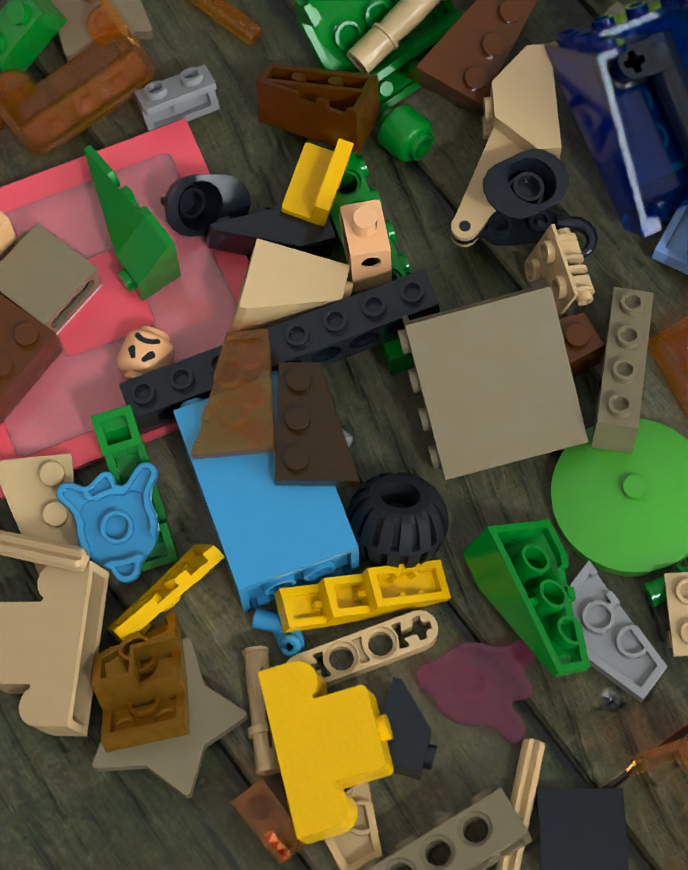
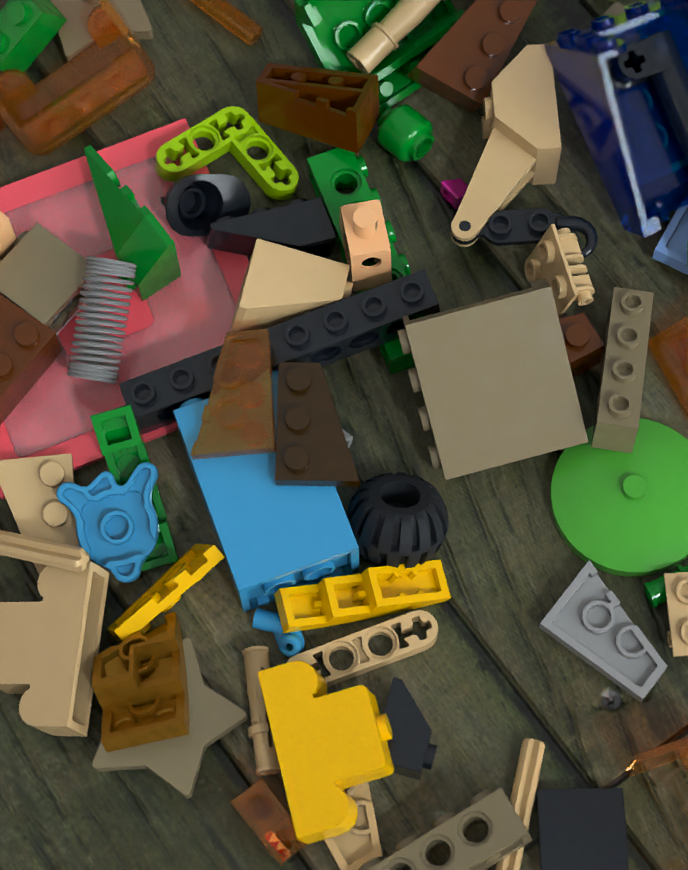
(96, 369): none -> light grey piece
(144, 352): light nougat head -> none
(178, 97): light grey bracket -> none
(236, 143): none -> lime beam
(316, 182): yellow panel -> none
(454, 191): none -> dark pink piece
(479, 684): clear pink tile -> none
(526, 183): black piece -> none
(526, 581): green wedge -> none

